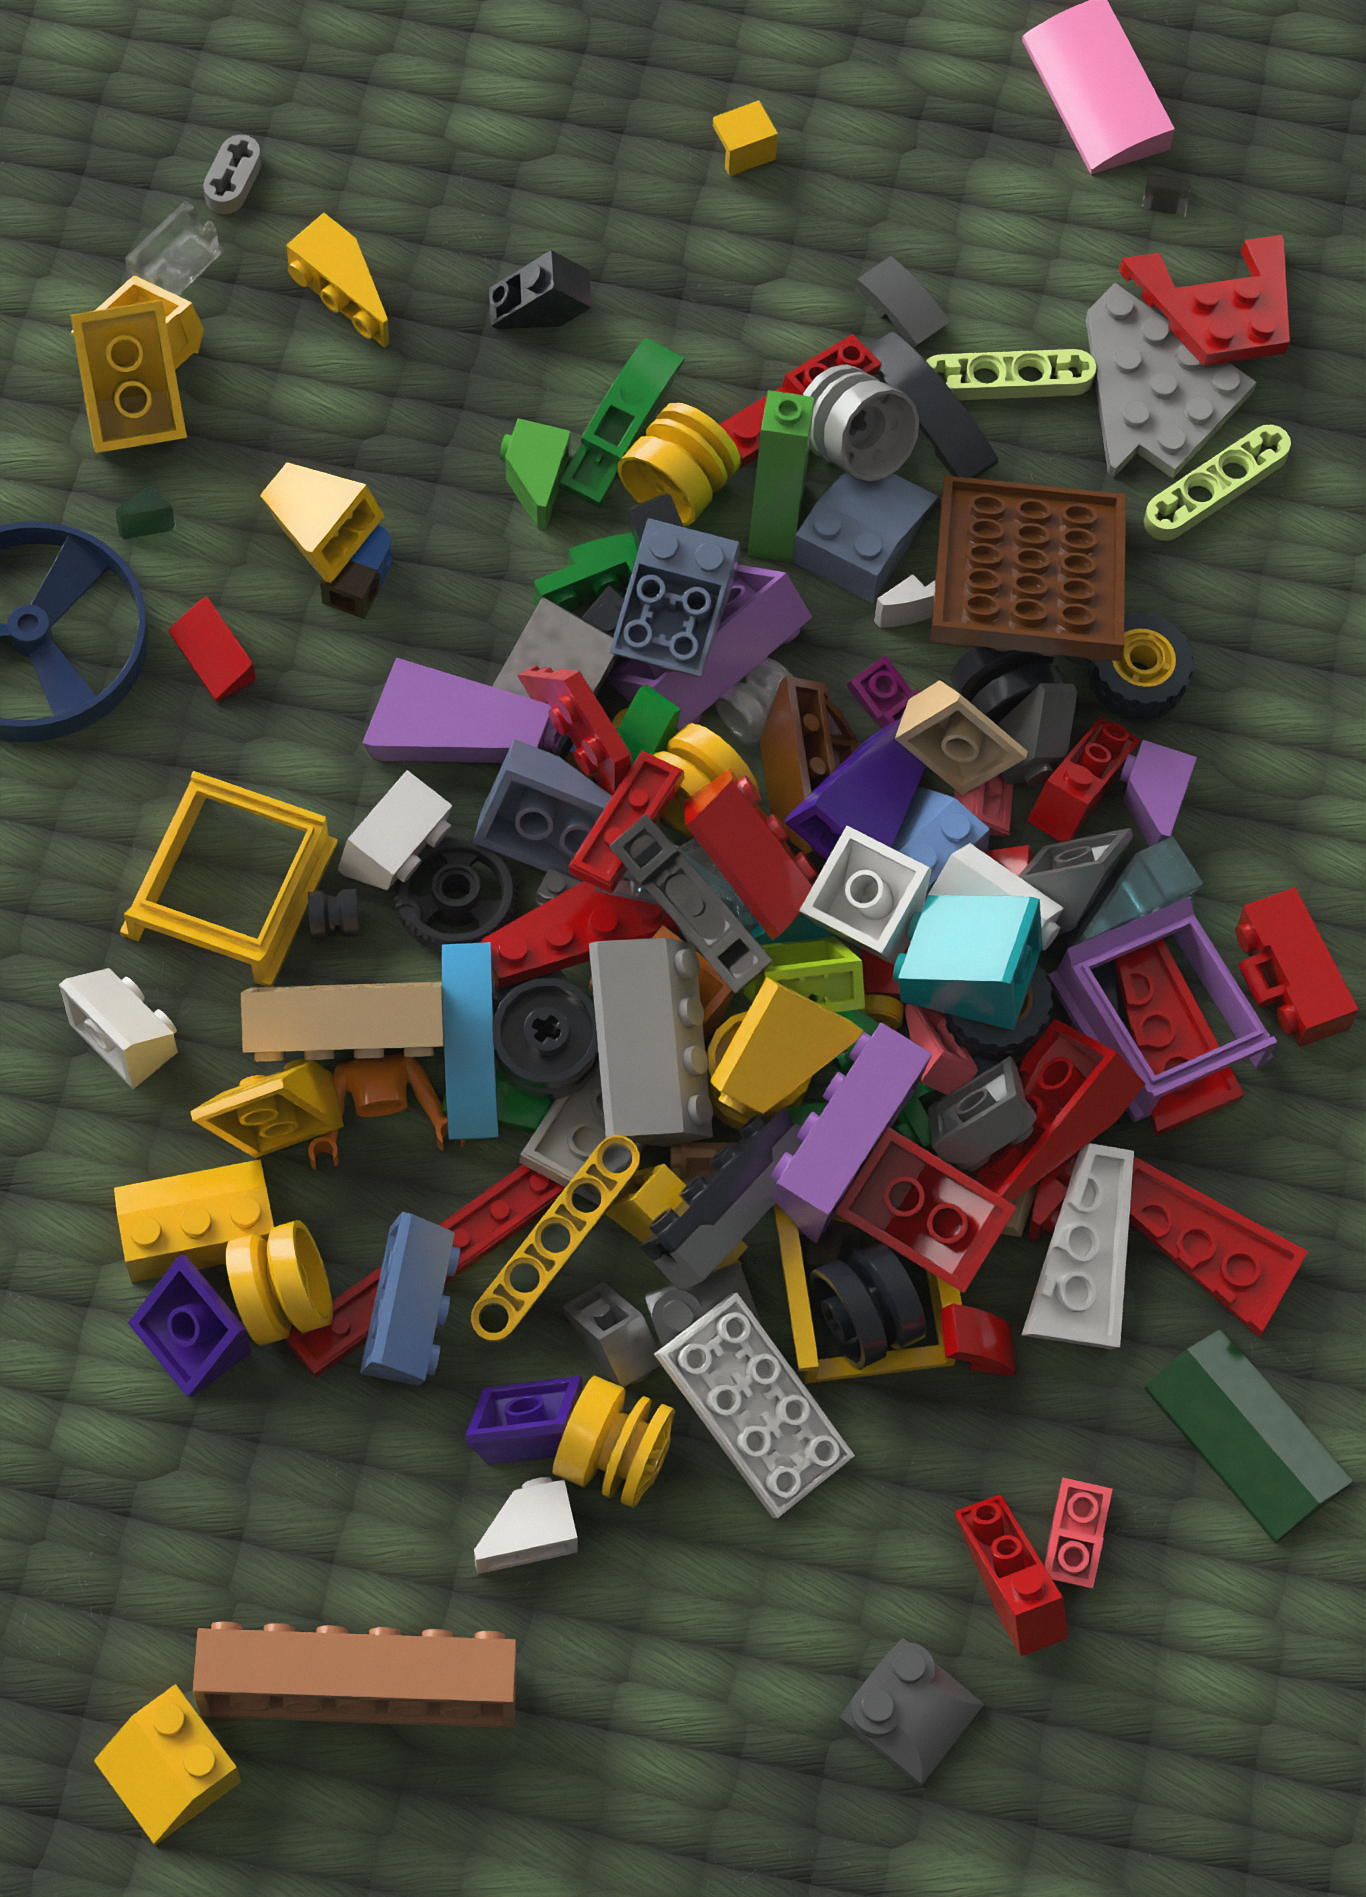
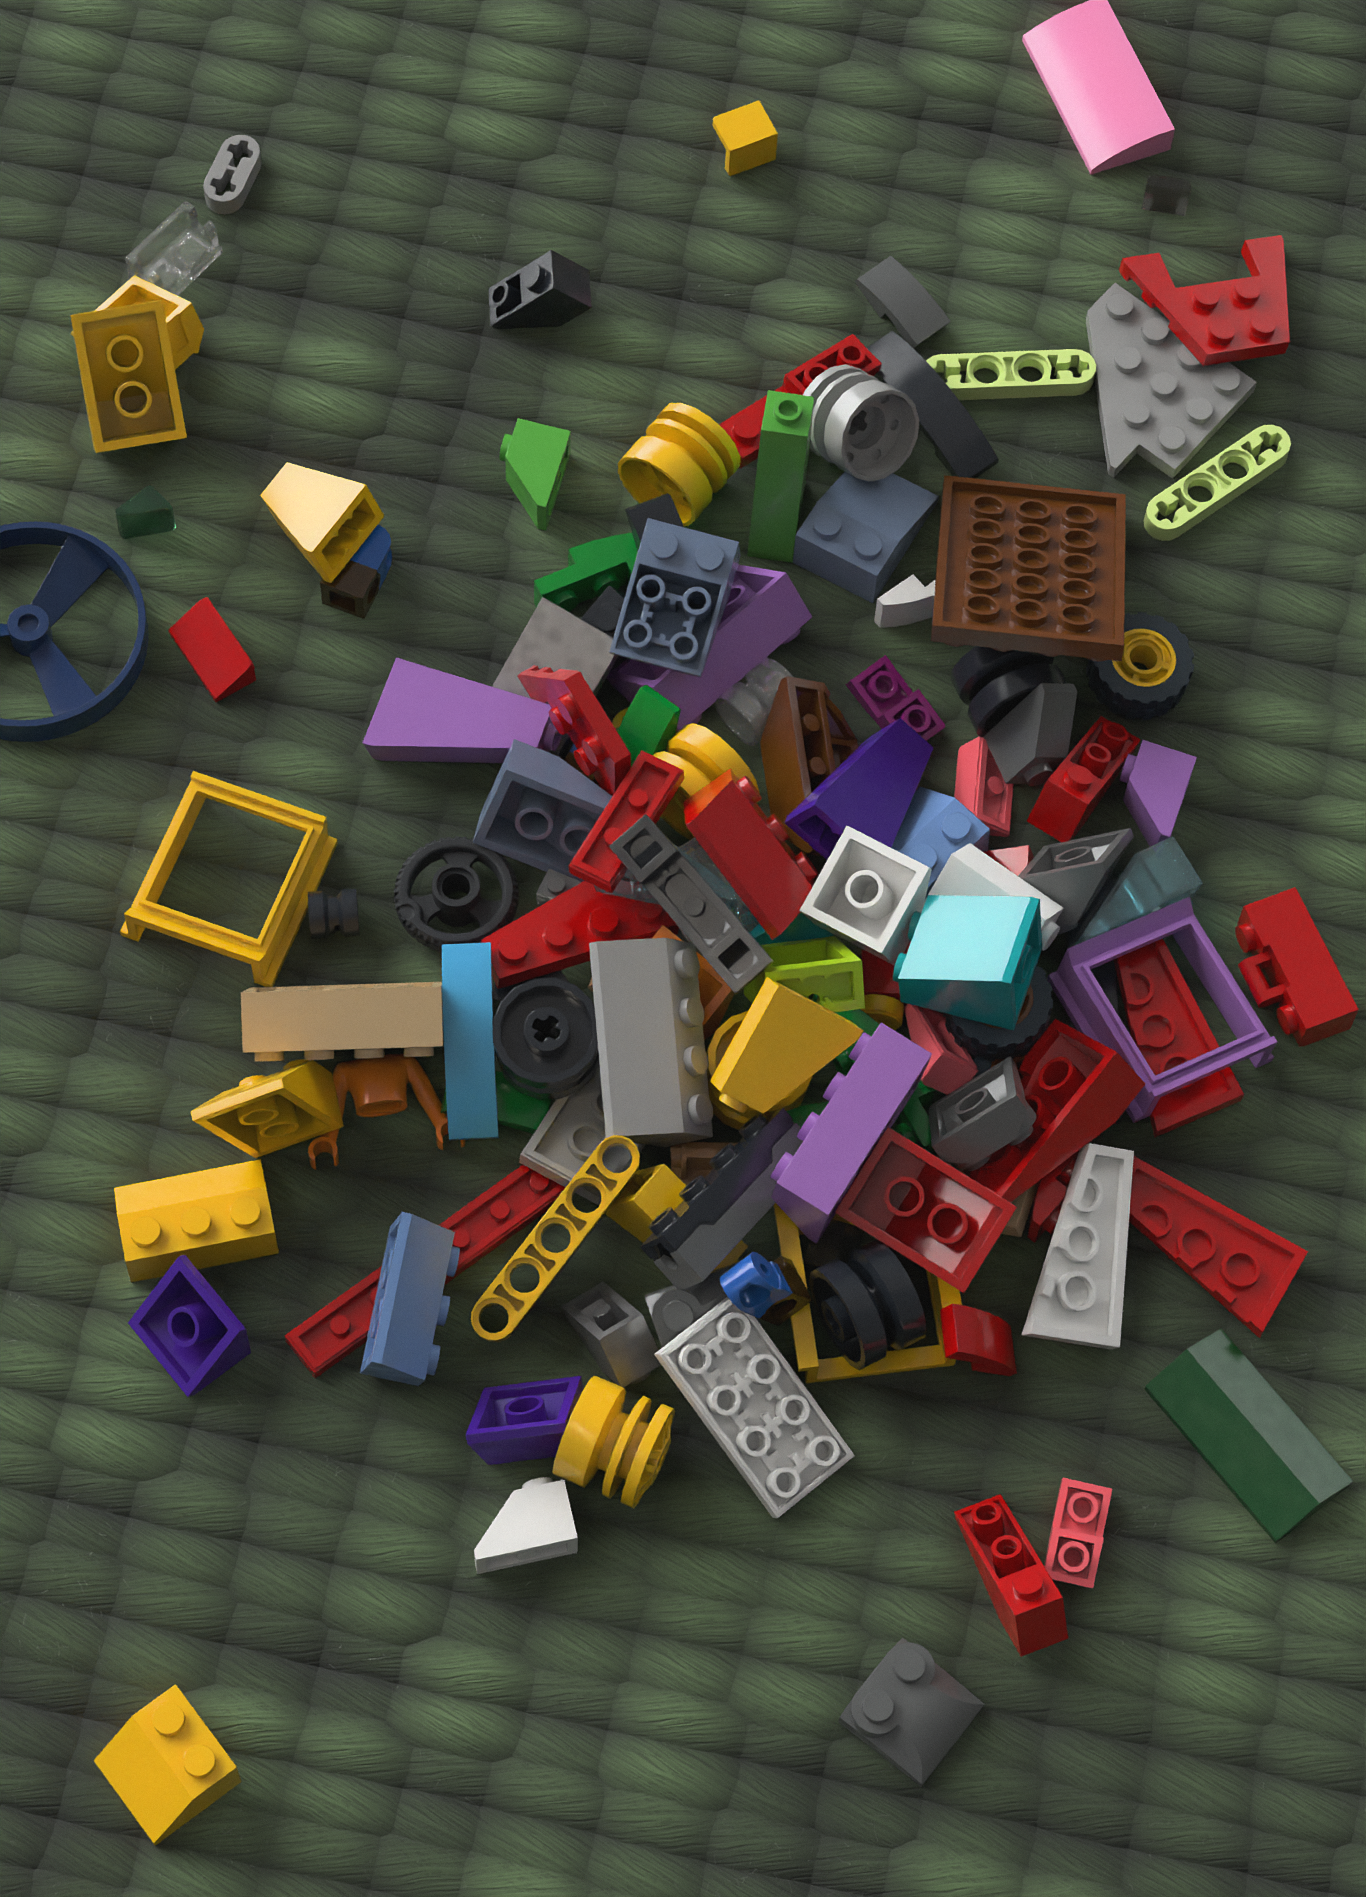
(119, 1024): white slope -> none
(279, 1282): yellow wheel -> none
(334, 267): yellow slope -> none
(355, 1676): nougat brick -> none
(395, 833): white slope -> none
(621, 420): green slope -> none
(759, 1285): none -> blue leg
(956, 738): tan slope -> none

